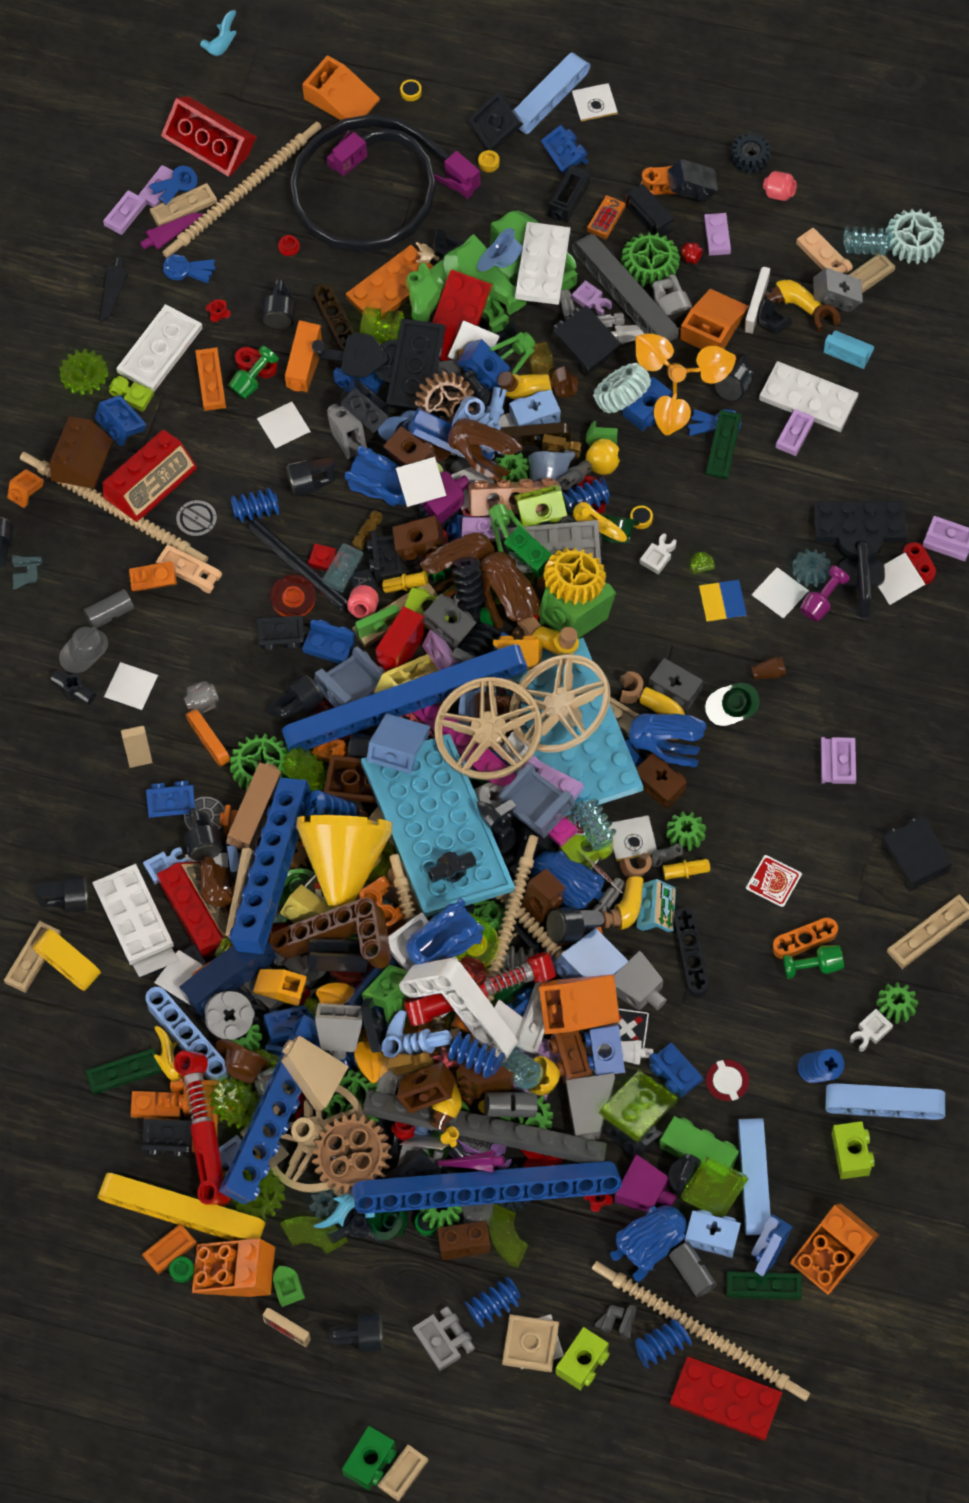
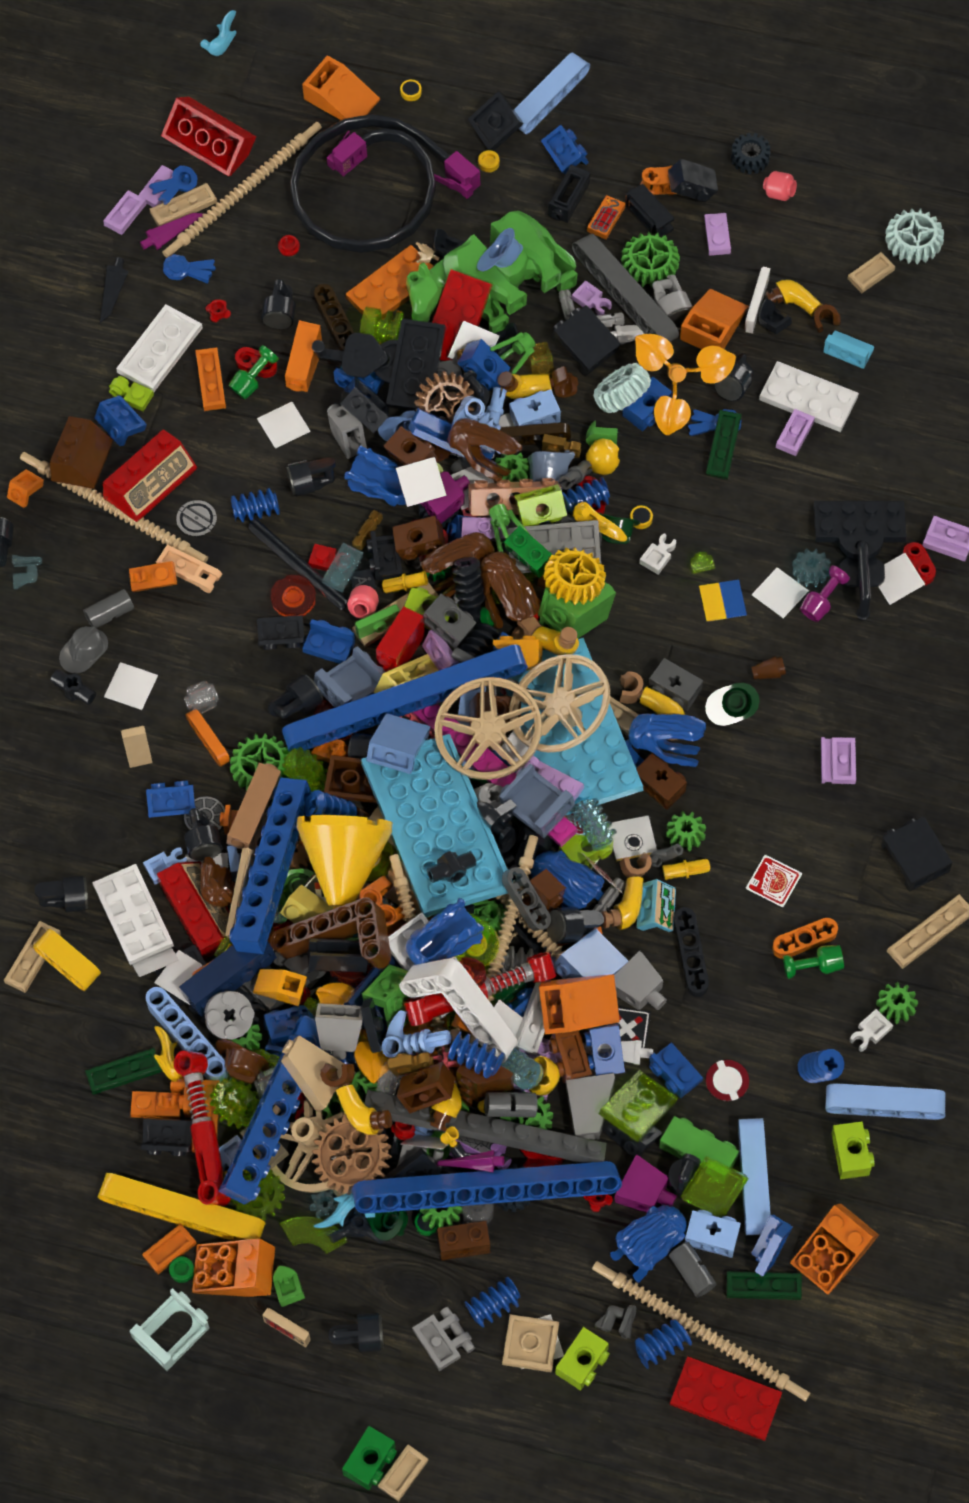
(74, 377): clear neon green gear -> none
(175, 1303): none -> light aqua panel
(361, 1117): none -> piece
(504, 1237): clear neon green tile -> none
(529, 917): none -> dark grey beam
(542, 263): white plate -> none
(594, 102): white sticker -> none
(691, 252): red plate -> none
(822, 252): light nougat plate -> none
(837, 289): dark grey brick -> none
(866, 242): clear light blue piece -> none

